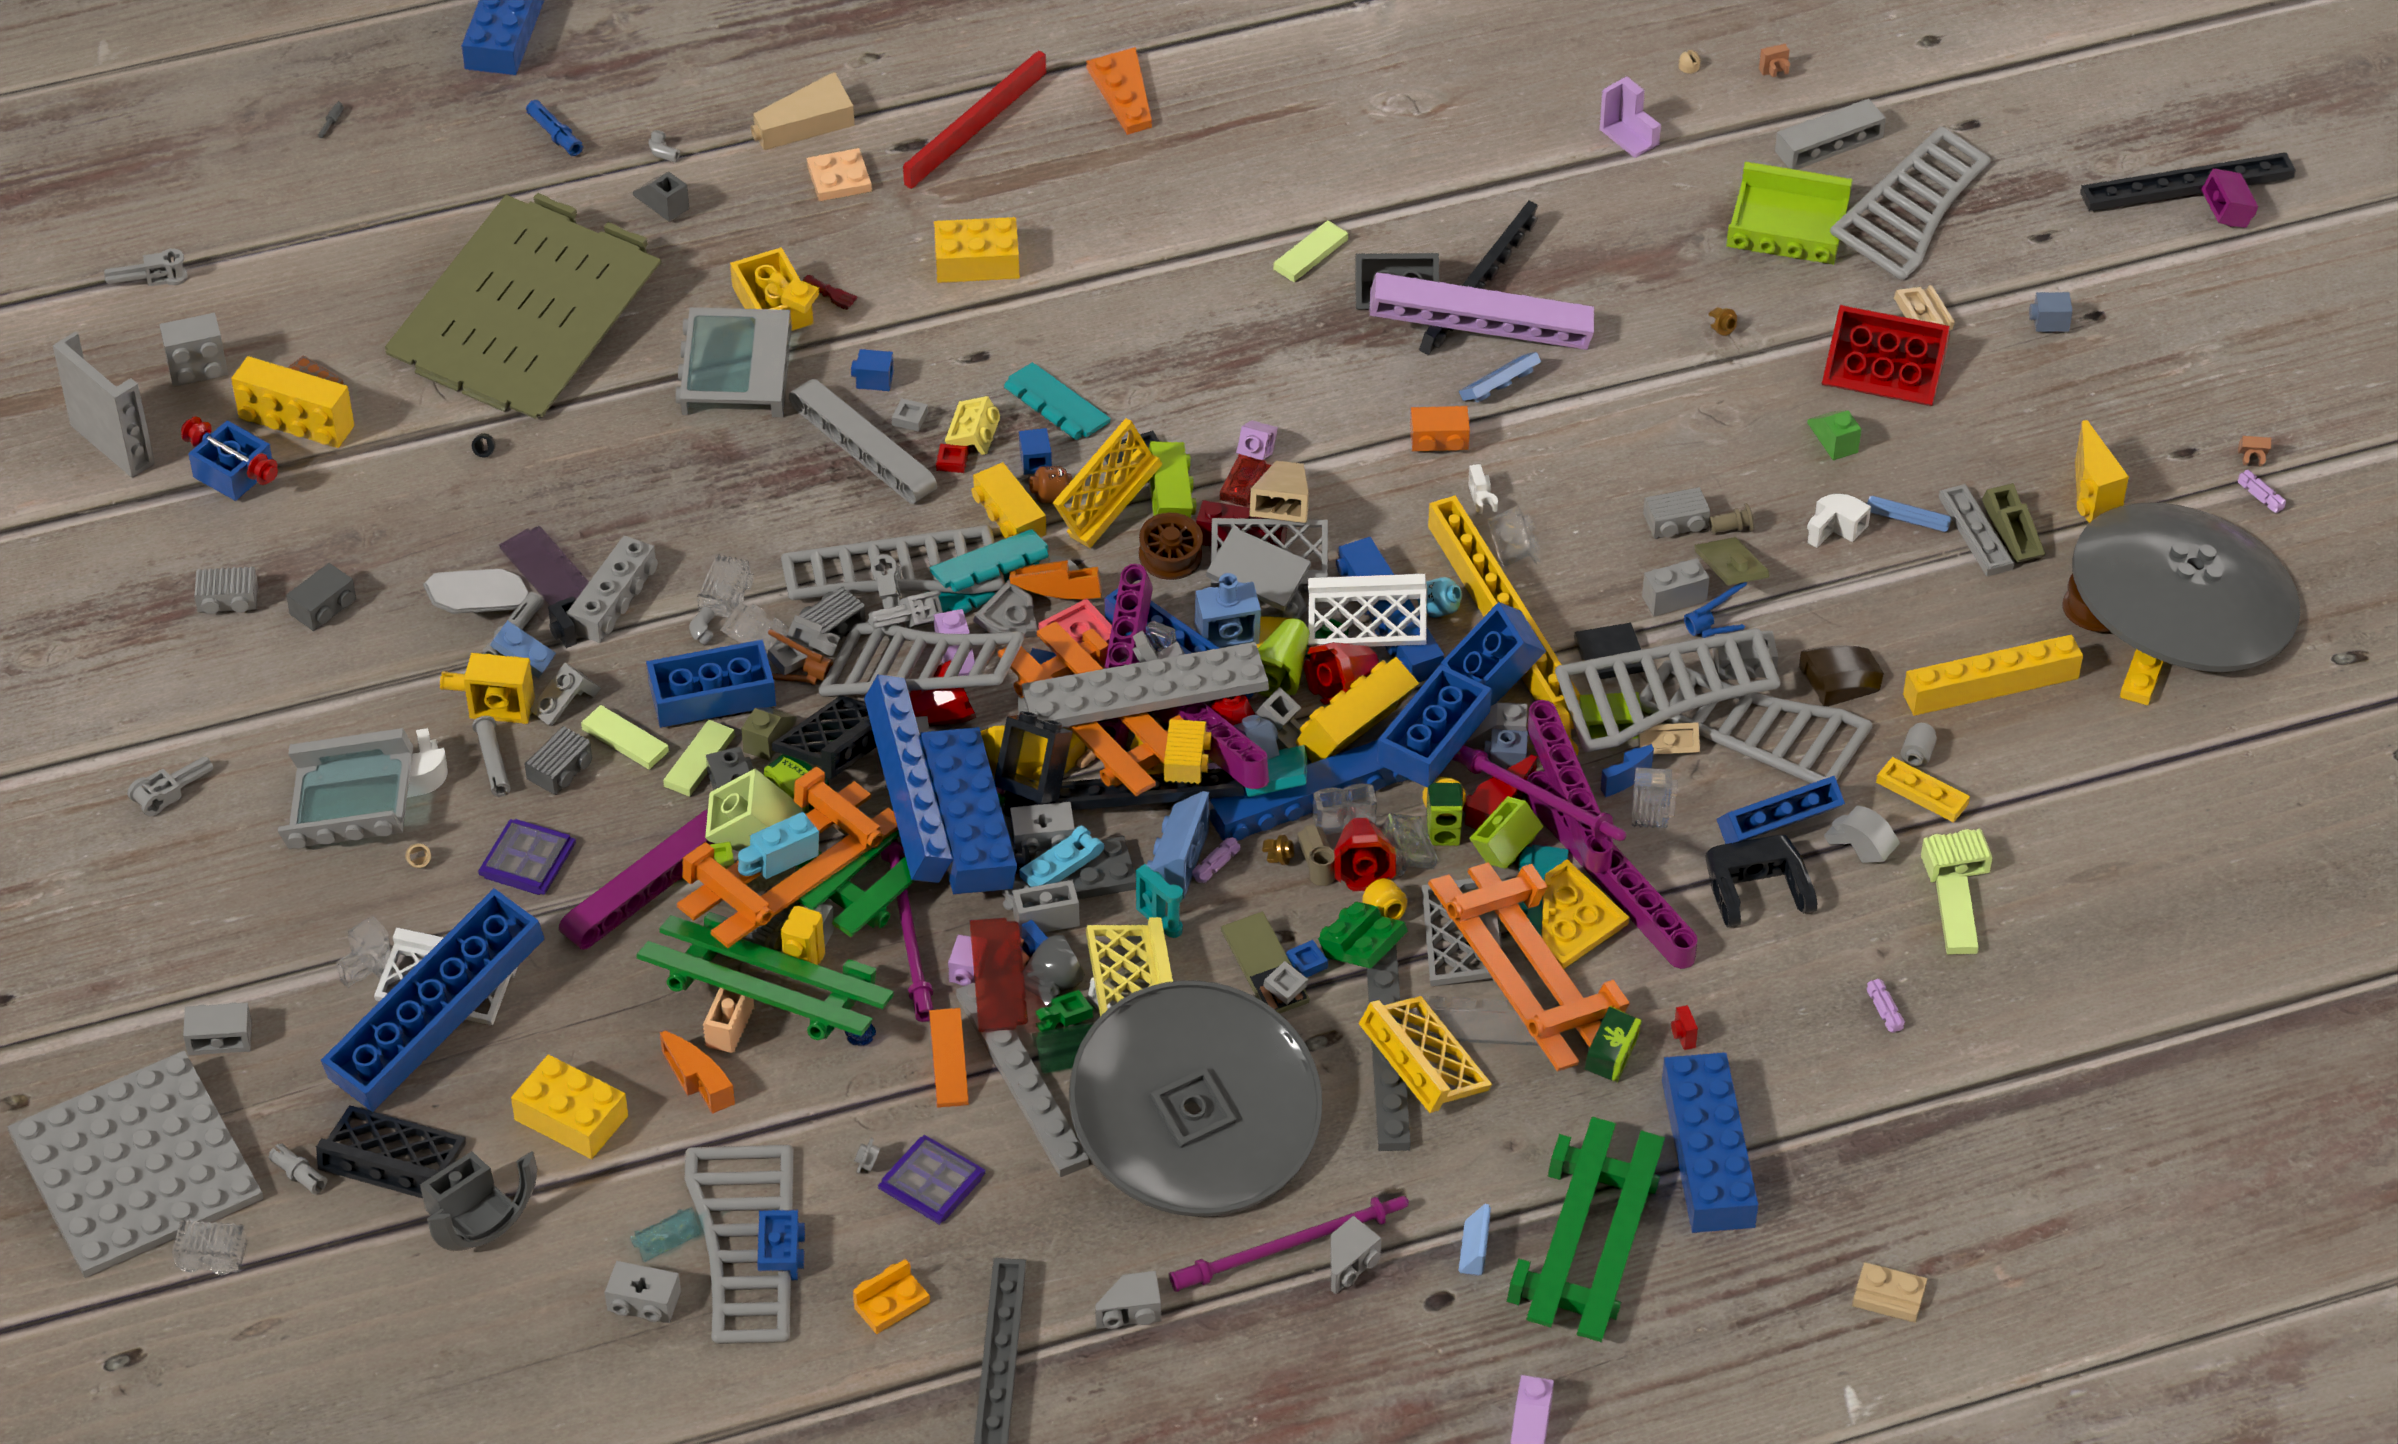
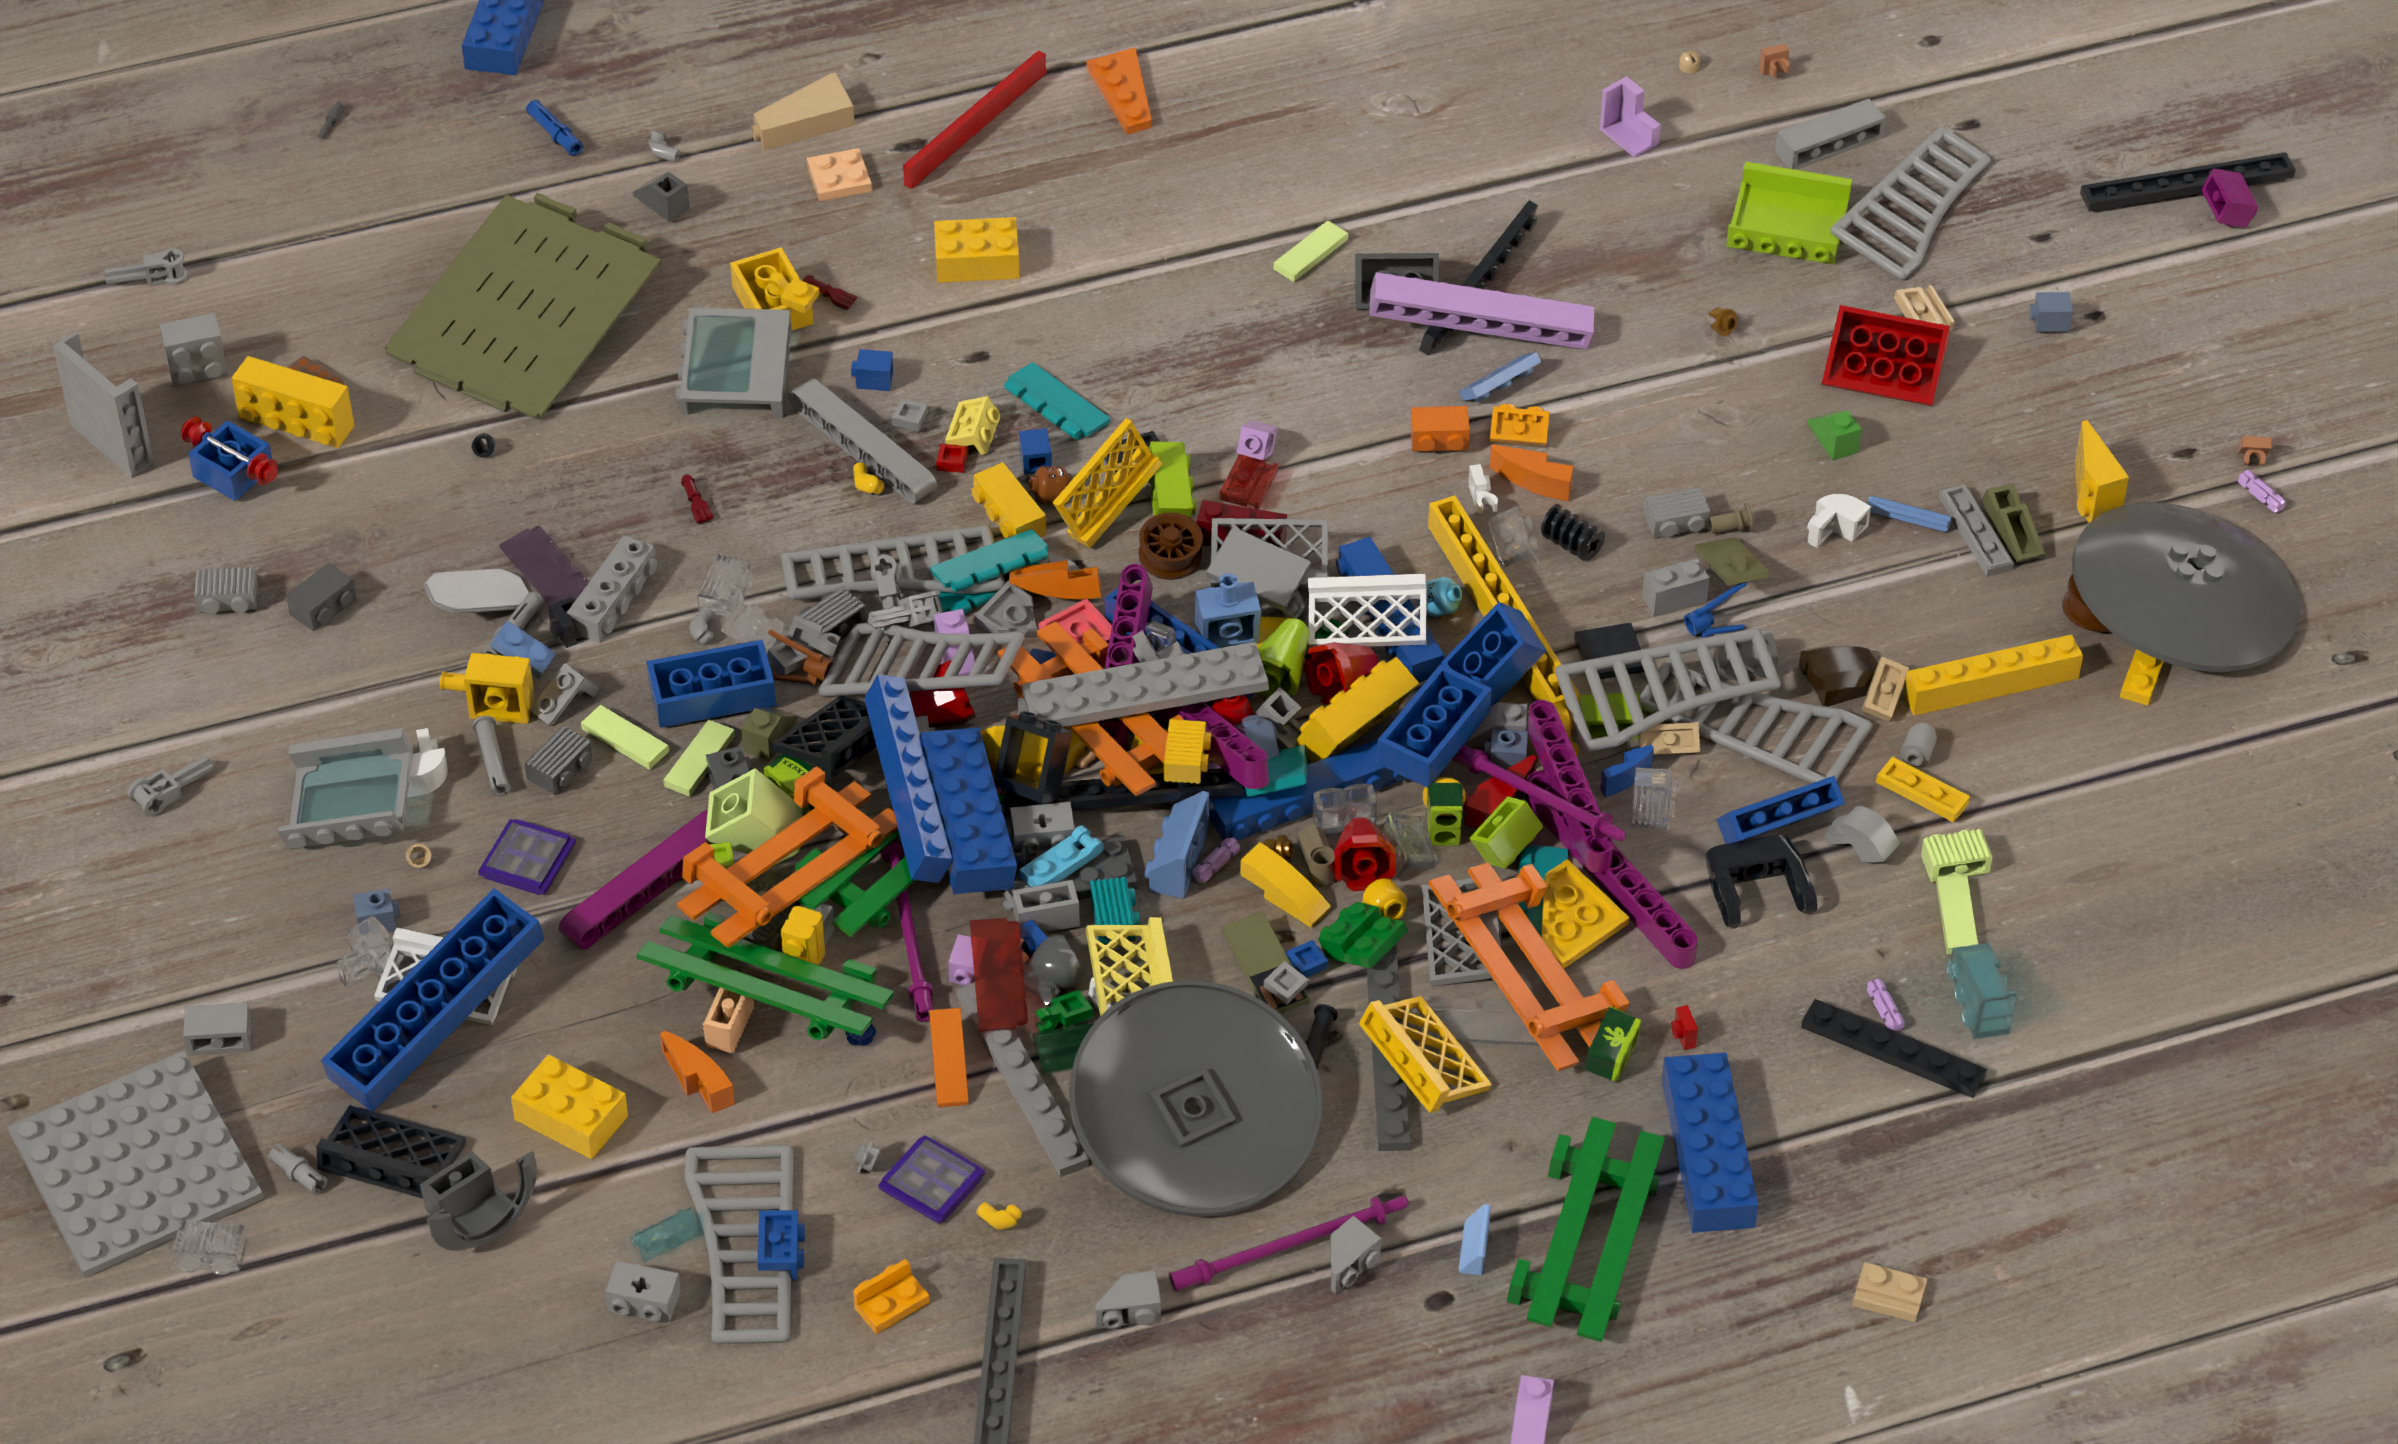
(379, 905): none -> sand blue brick
(698, 507): none -> dark red piece
(780, 847): medium azure brick -> none
(865, 482): none -> yellow arm
(999, 1219): none -> yellow arm
(1113, 904): none -> teal brick
(1151, 900): teal plate -> none
(1281, 493): tan slope -> none
(1284, 885): none -> yellow slope
(1320, 1030): none -> black pin
(1519, 425): none -> light orange bracket
(1532, 471): none -> orange slope
(1572, 533): none -> black piece
(1885, 689): none -> tan plate
(1894, 1048): none -> black plate
(1981, 990): none -> clear light blue wedge

